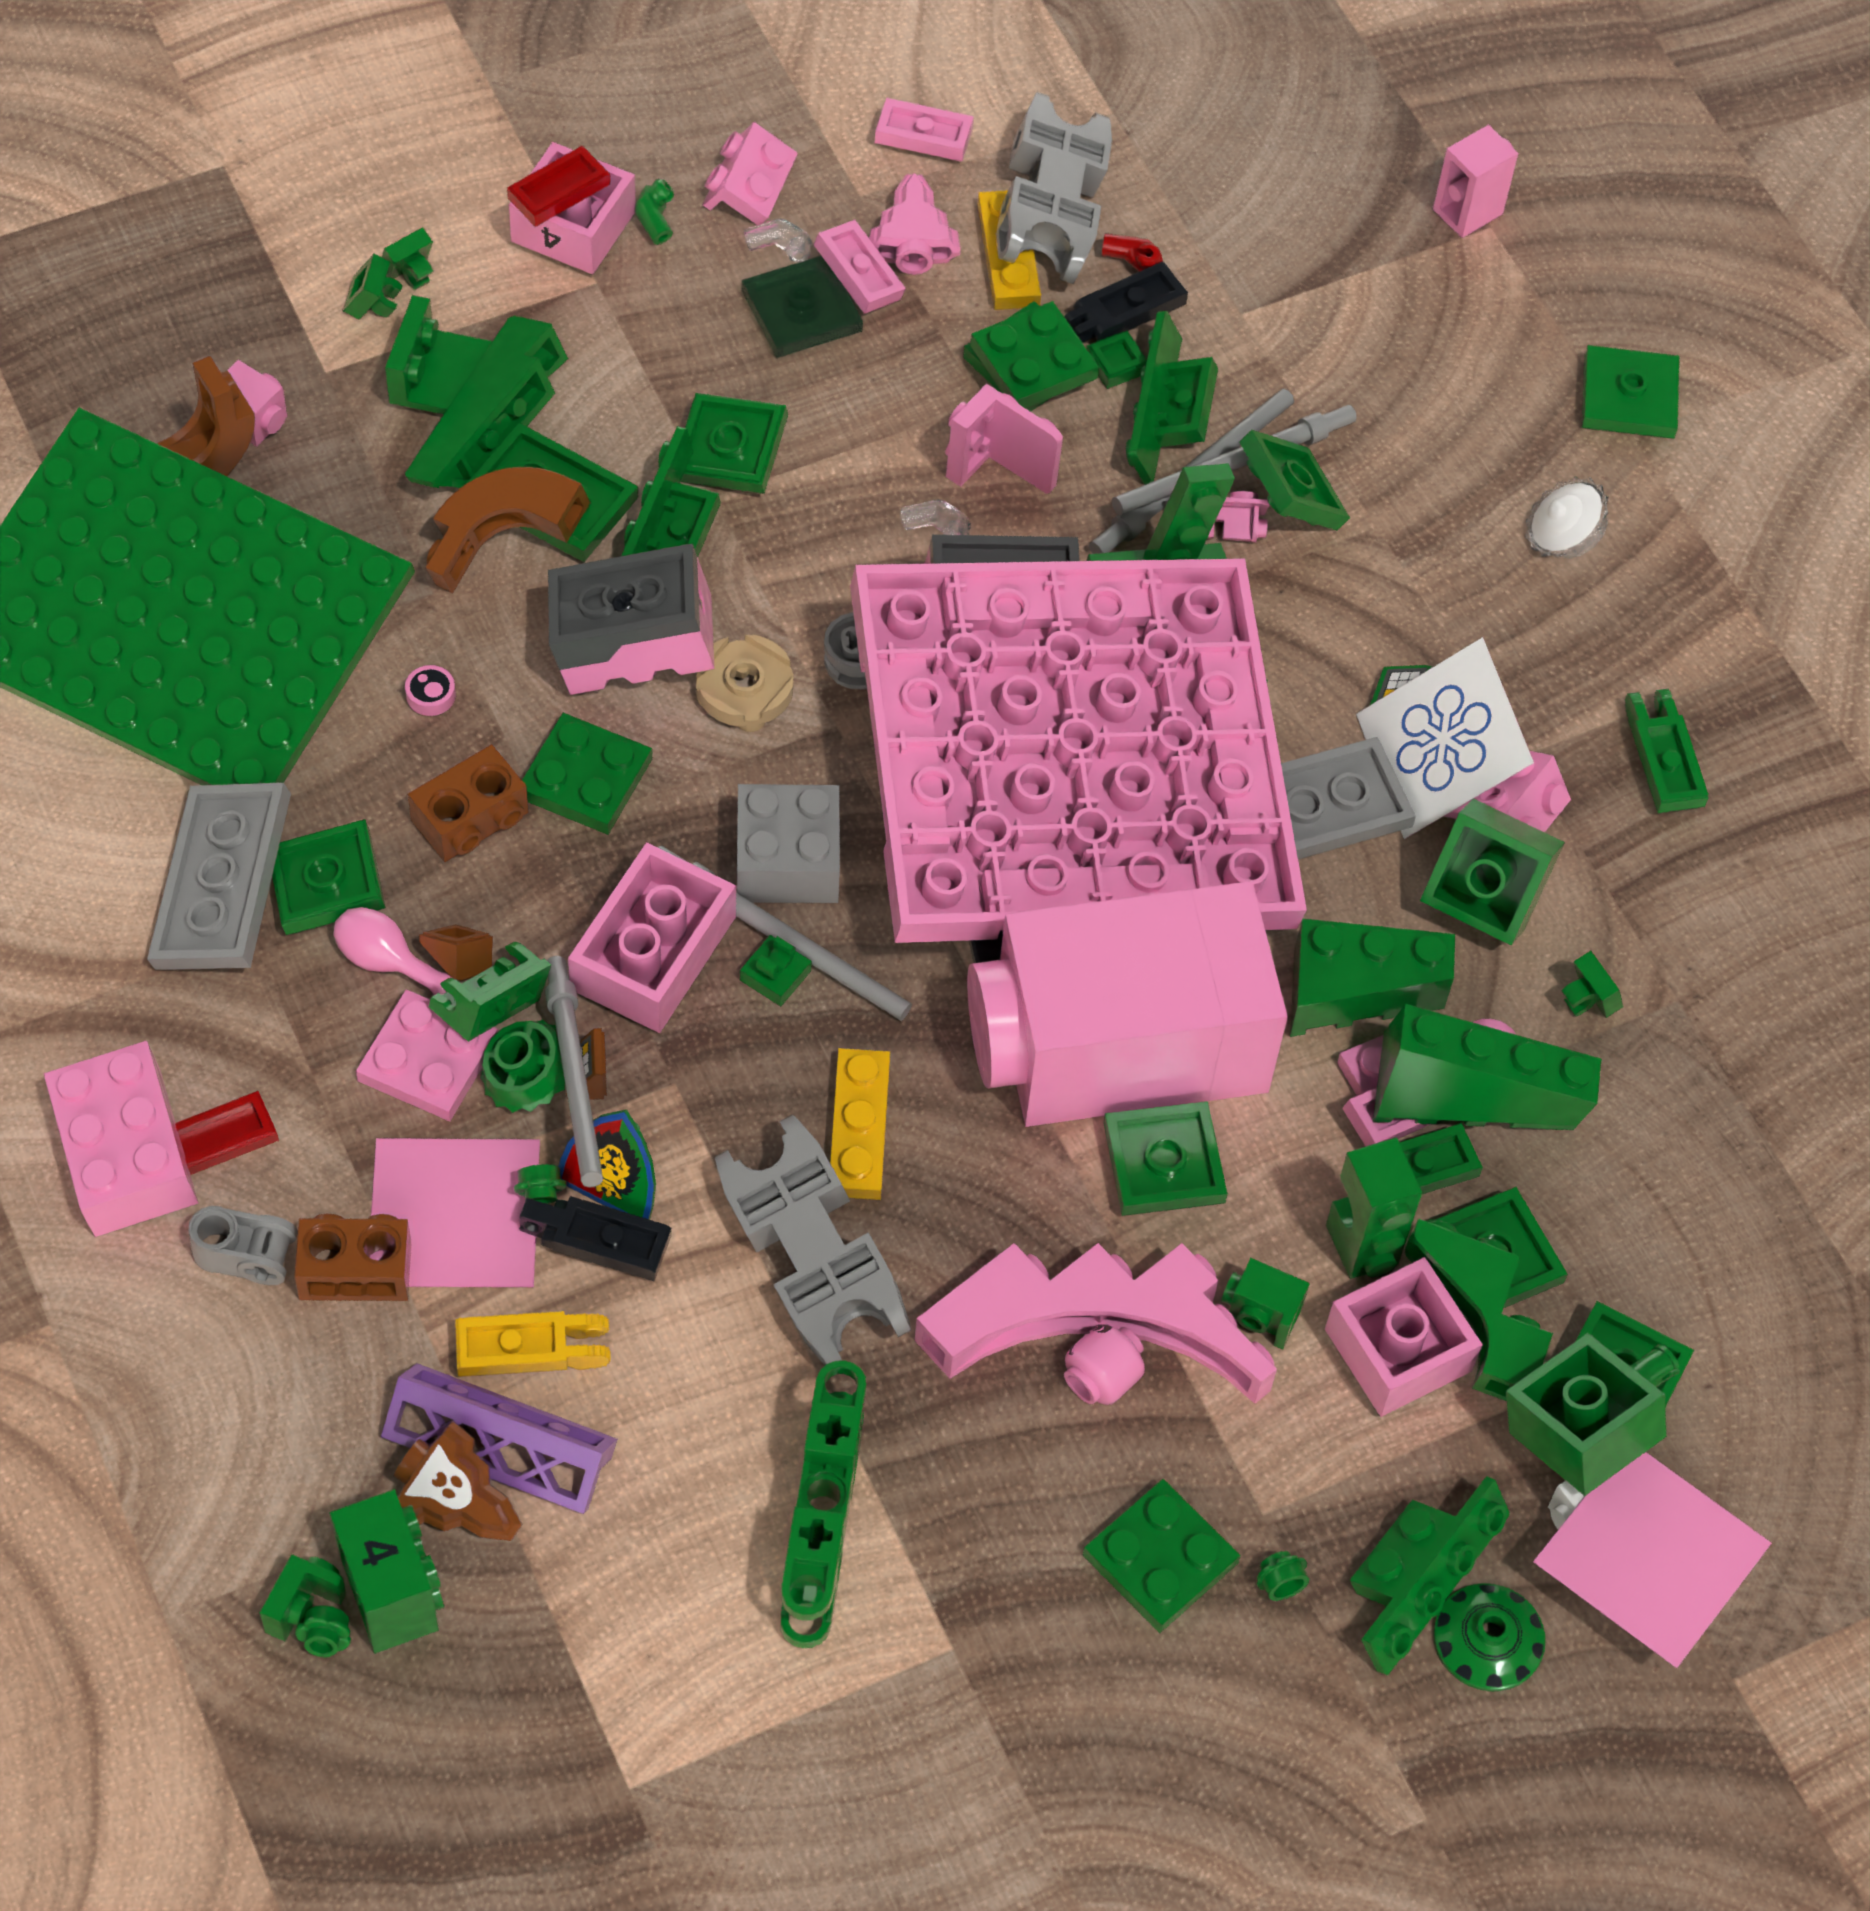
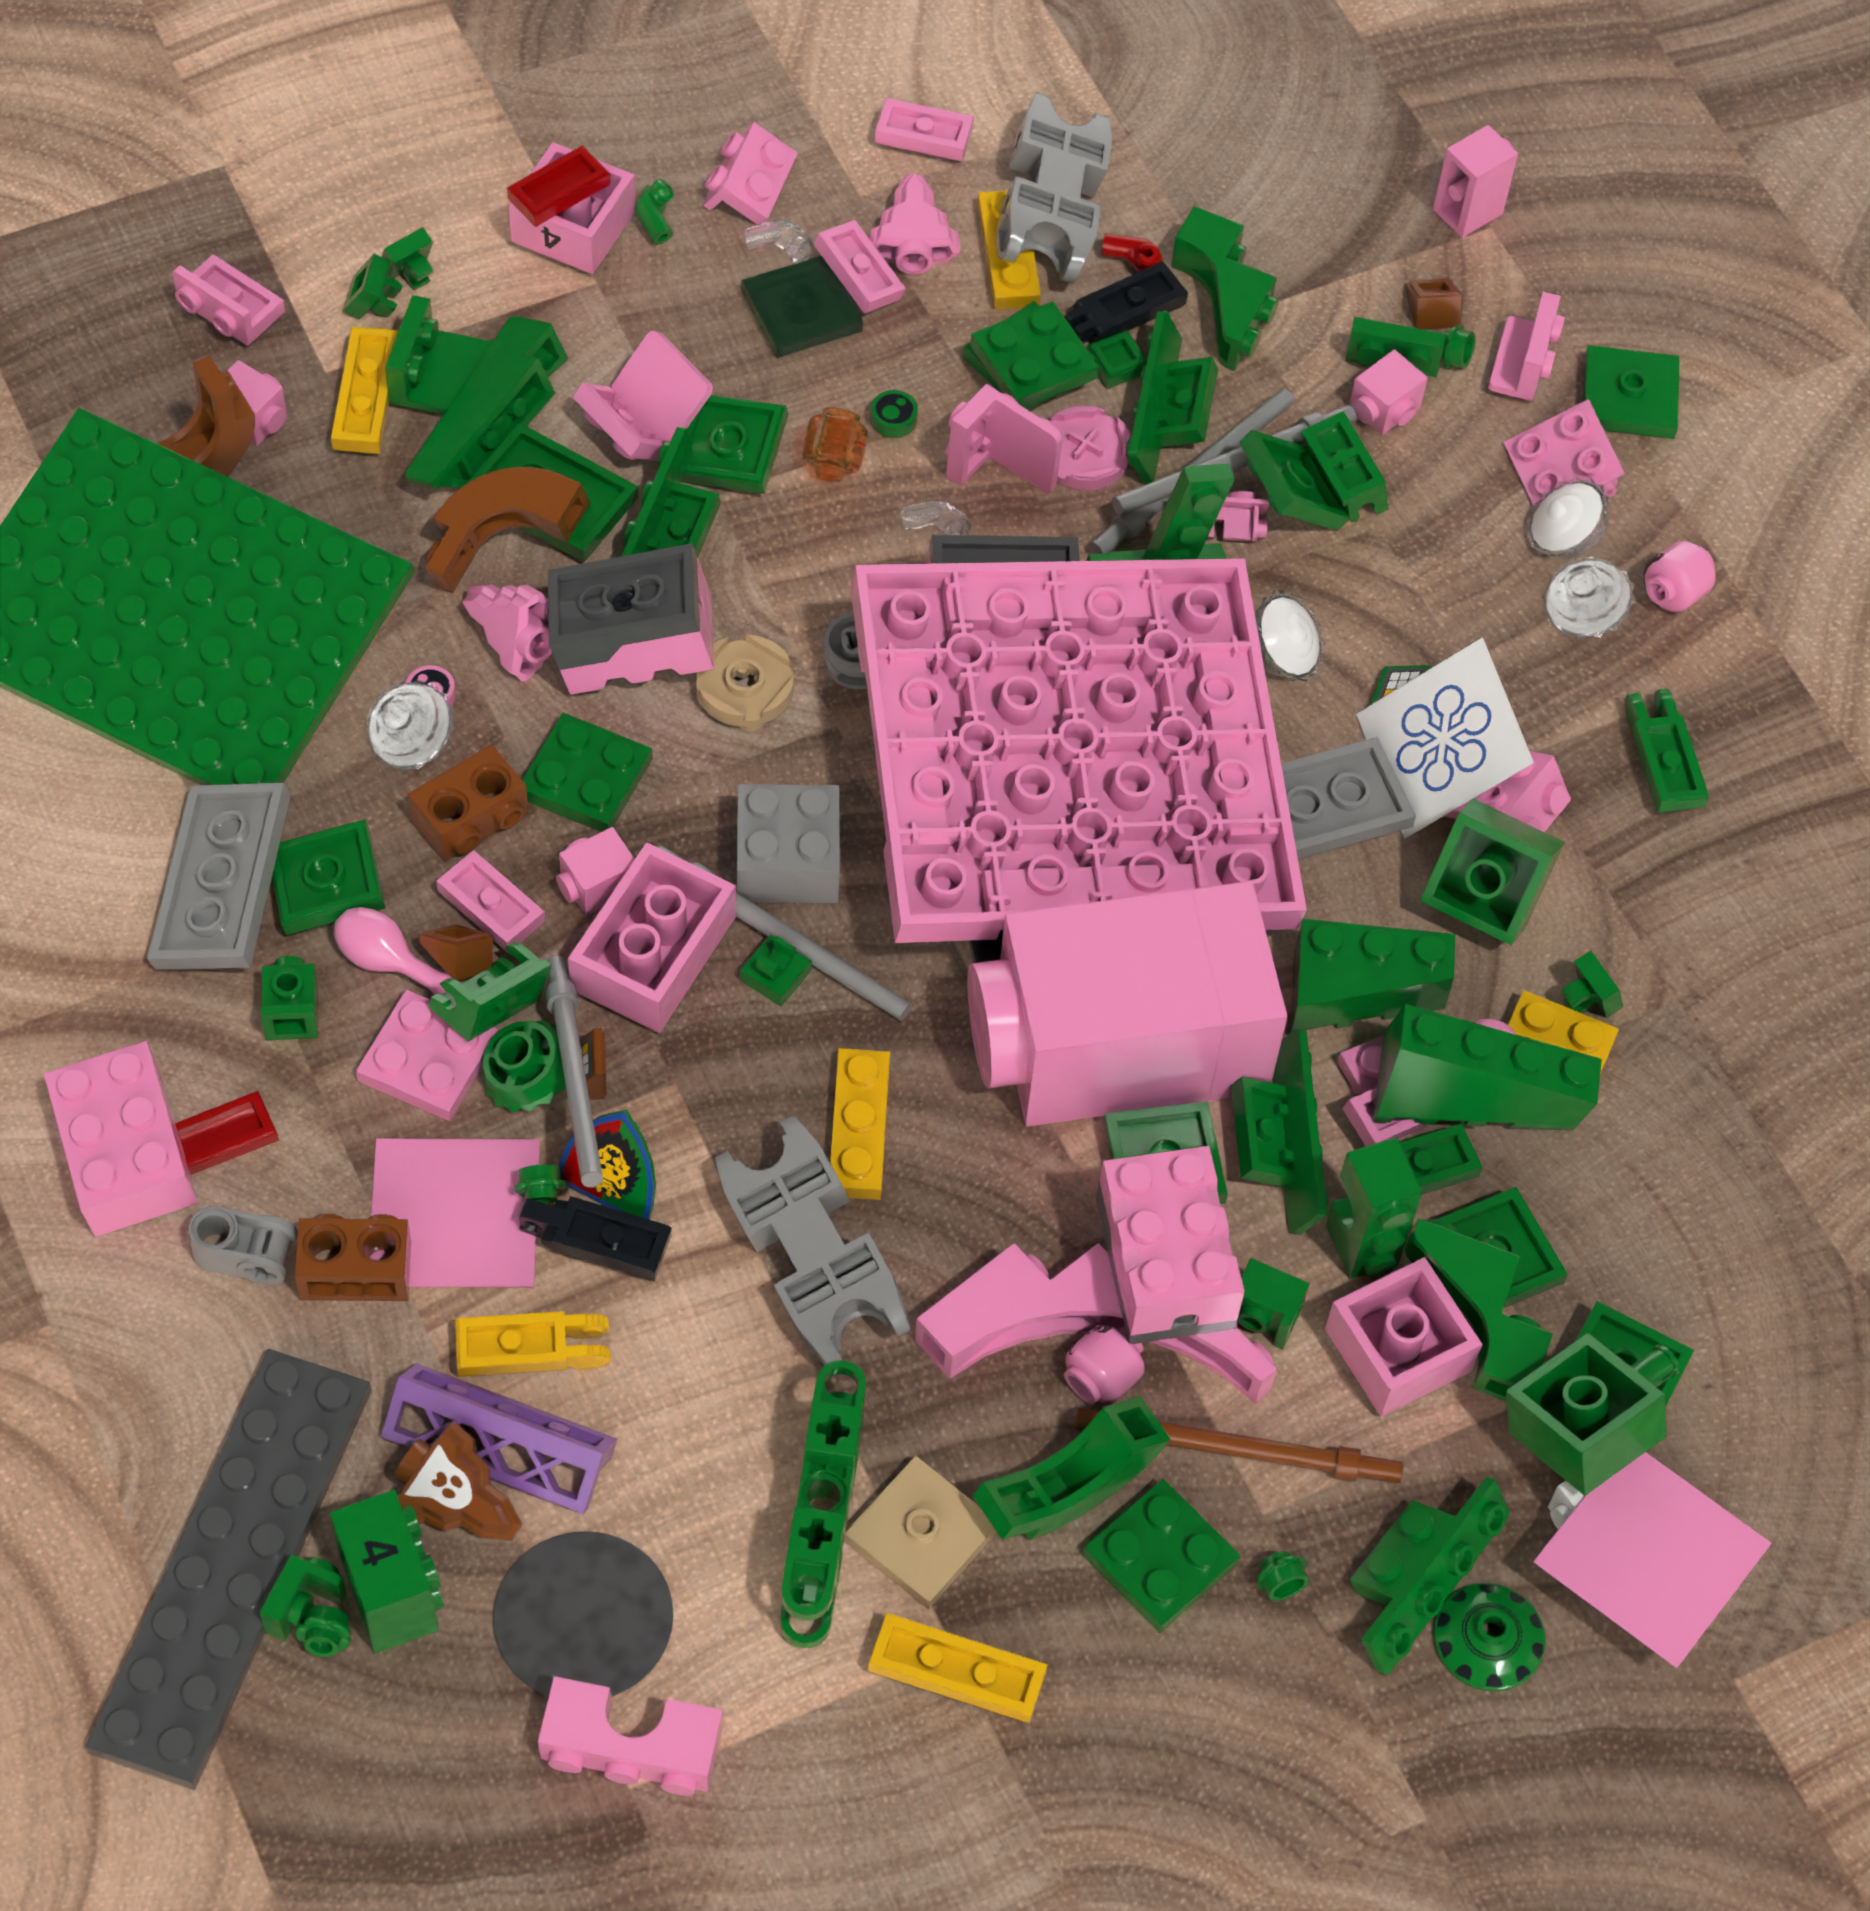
(227, 299): none -> bright pink bracket
(236, 1544): none -> dark grey plate
(289, 999): none -> green brick
(363, 392): none -> yellow plate
(409, 725): none -> clear piece
(490, 900): none -> bright pink plate
(513, 624): none -> bright pink rock
(583, 1613): none -> flat silver sticker
(593, 869): none -> bright pink brick
(646, 399): none -> bright pink bracket
(676, 1753): none -> bright pink arch
(835, 443): none -> clear orange head
(894, 413): none -> green tile
(921, 1532): none -> tan plate
(957, 1667): none -> yellow plate
(1079, 1476): none -> green arch
(1091, 448): none -> bright pink tile
(1169, 1245): none -> bright pink piece
(1241, 296): none -> green arch
(1281, 1135): none -> green bracket
(1289, 637): none -> white piece
(1345, 1463): none -> dark orange bar
(1347, 464): none -> green hinge
(1375, 339): none -> green plate
(1388, 393): none -> bright pink brick
(1434, 303): none -> dark orange slope
(1458, 347): none -> green plate
(1524, 350): none -> bright pink bracket
(1562, 1026): none -> yellow plate
(1565, 448): none -> bright pink hinge
(1588, 598): none -> clear piece
(1679, 576): none -> bright pink head

